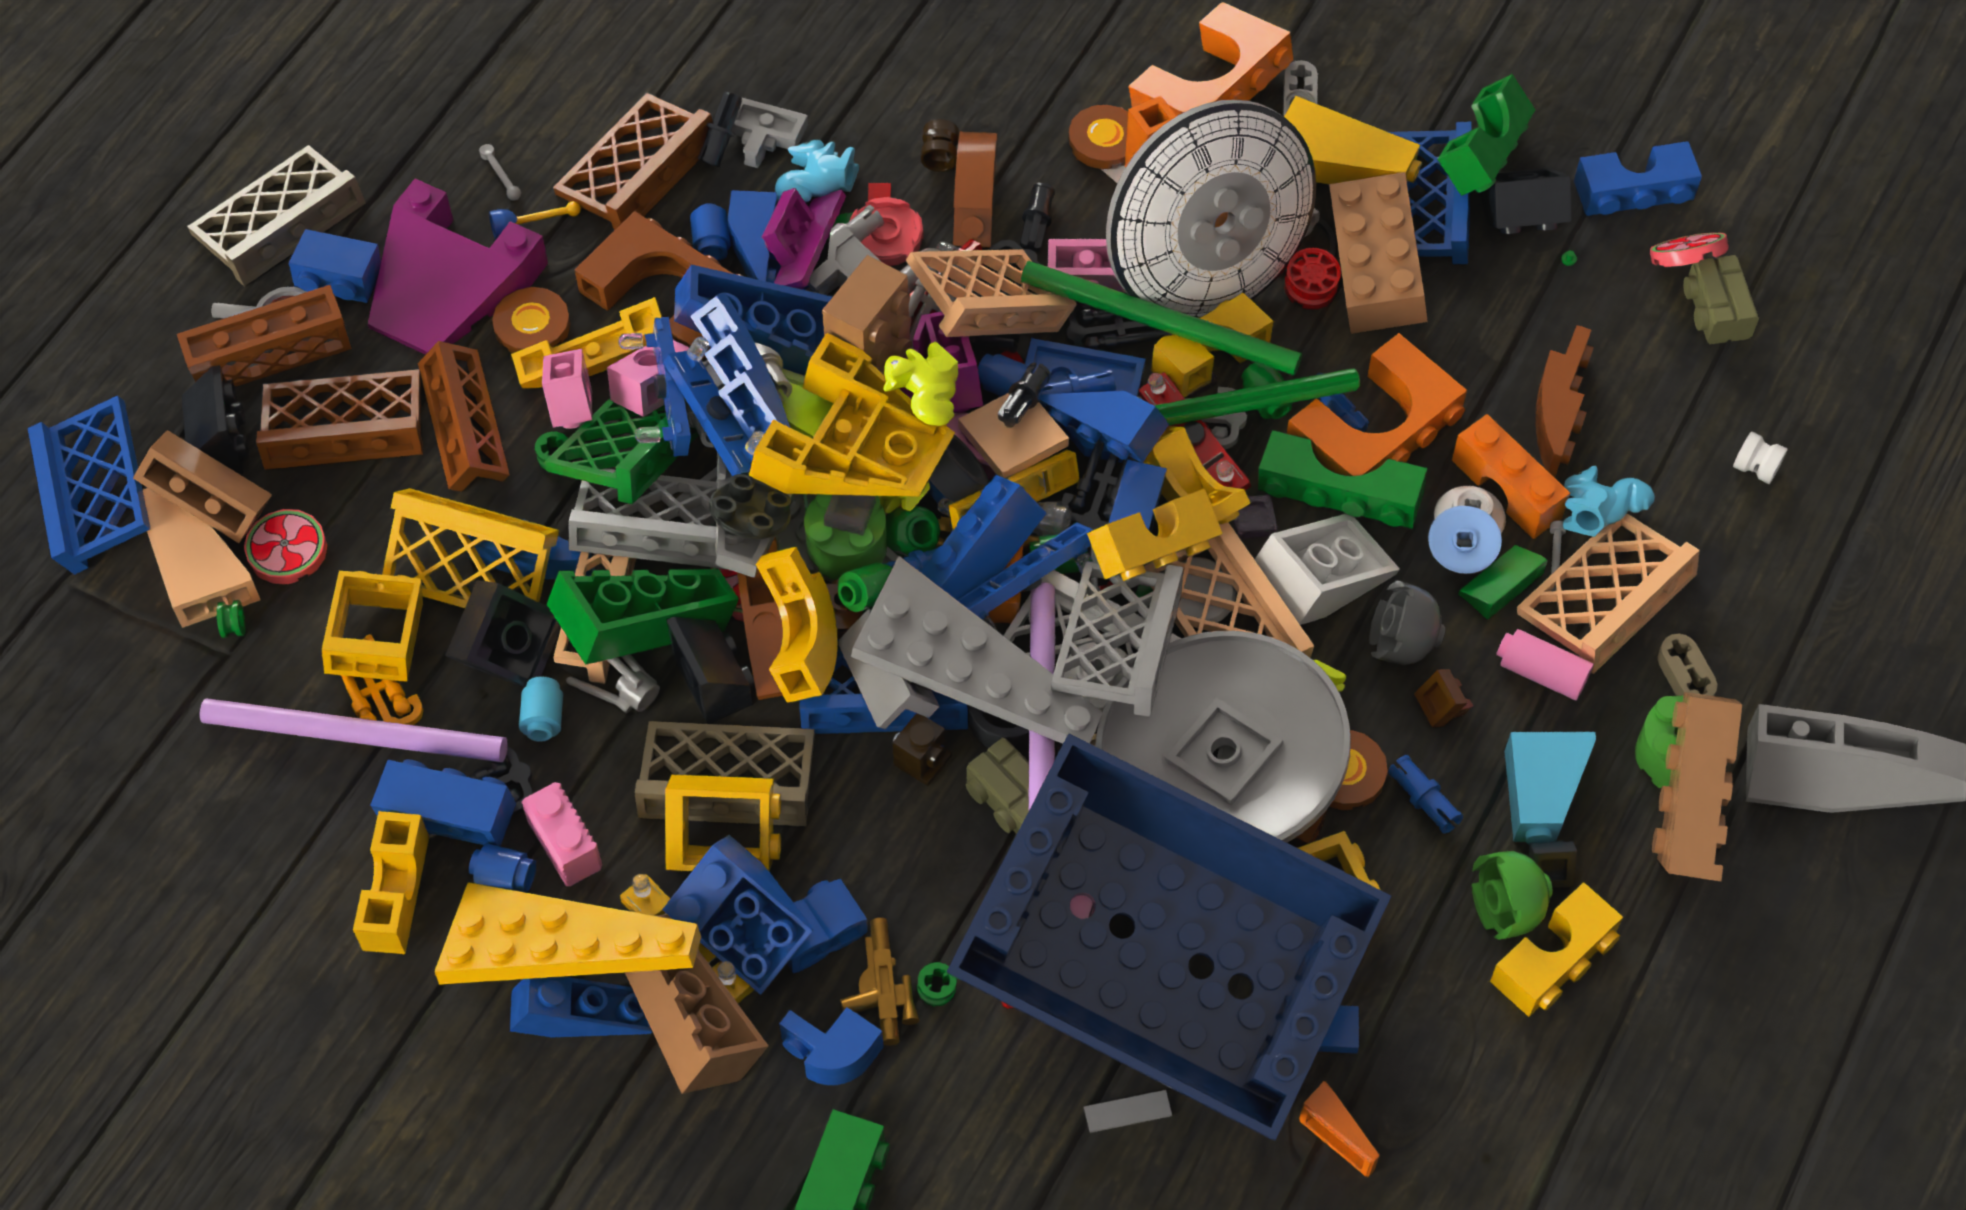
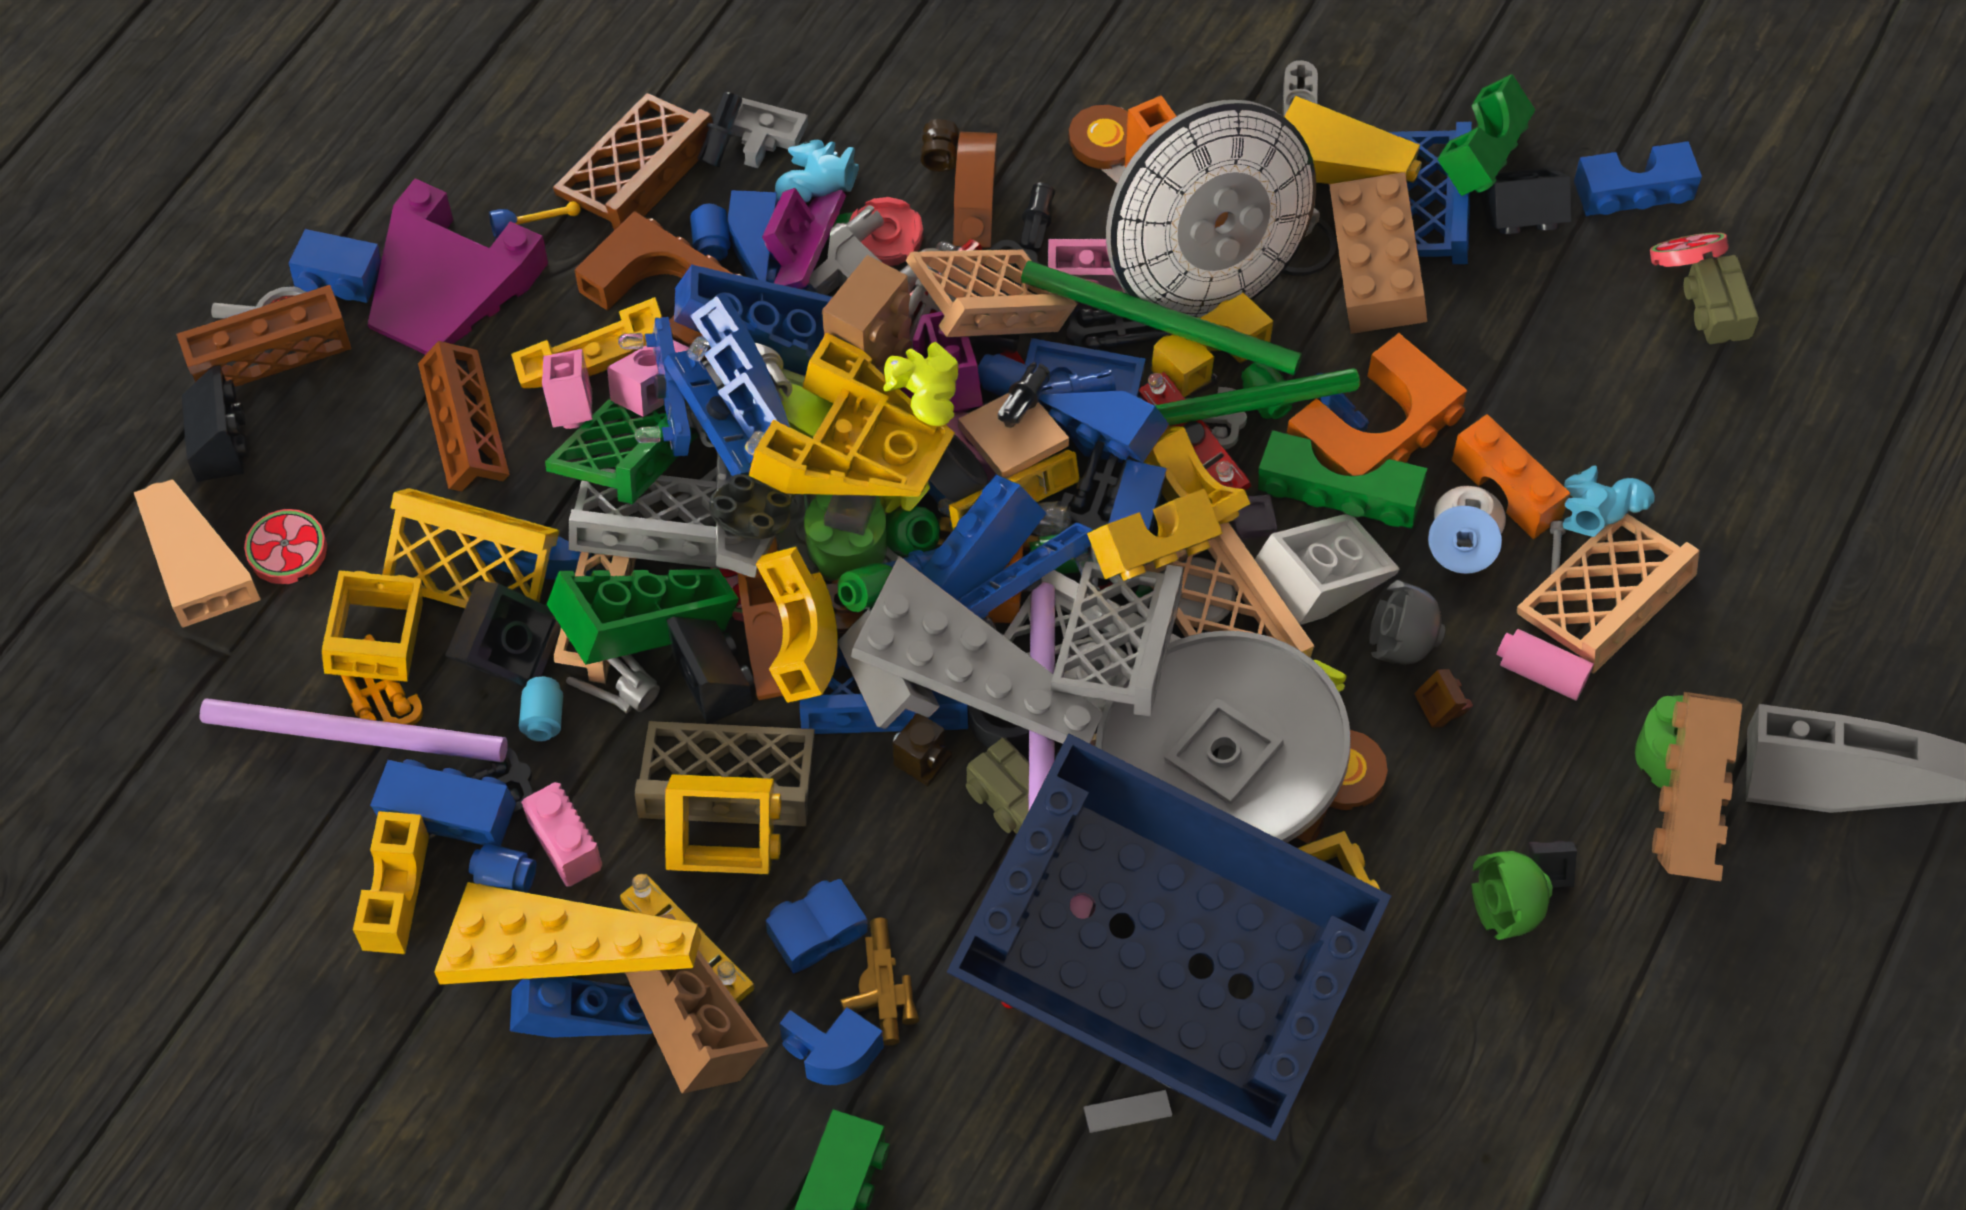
(62, 494): blue fence -> none
(202, 486): medium nougat brick -> none
(230, 618): green bush -> none
(278, 239): dark tan fence -> none
(342, 438): dark orange fence -> none
(487, 153): light grey hinge -> none
(530, 318): dark orange tile -> none
(545, 442): green bush -> none
(740, 913): blue slope -> none
(879, 190): red window -> none
(926, 976): green bush -> none
(1235, 36): arch -> none
(1312, 279): red wheel -> none
(1334, 1125): orange slope -> none
(1343, 1031): blue tile -> none
(1425, 794): blue pin -> none
(1503, 580): green slope -> none
(1534, 976): yellow arch -> none
(1543, 780): medium azure slope -> none
(1560, 403): dark orange slope -> none
(1569, 258): green piece -> none
(1692, 669): dark tan beam -> none
(1760, 457): white wheel -> none

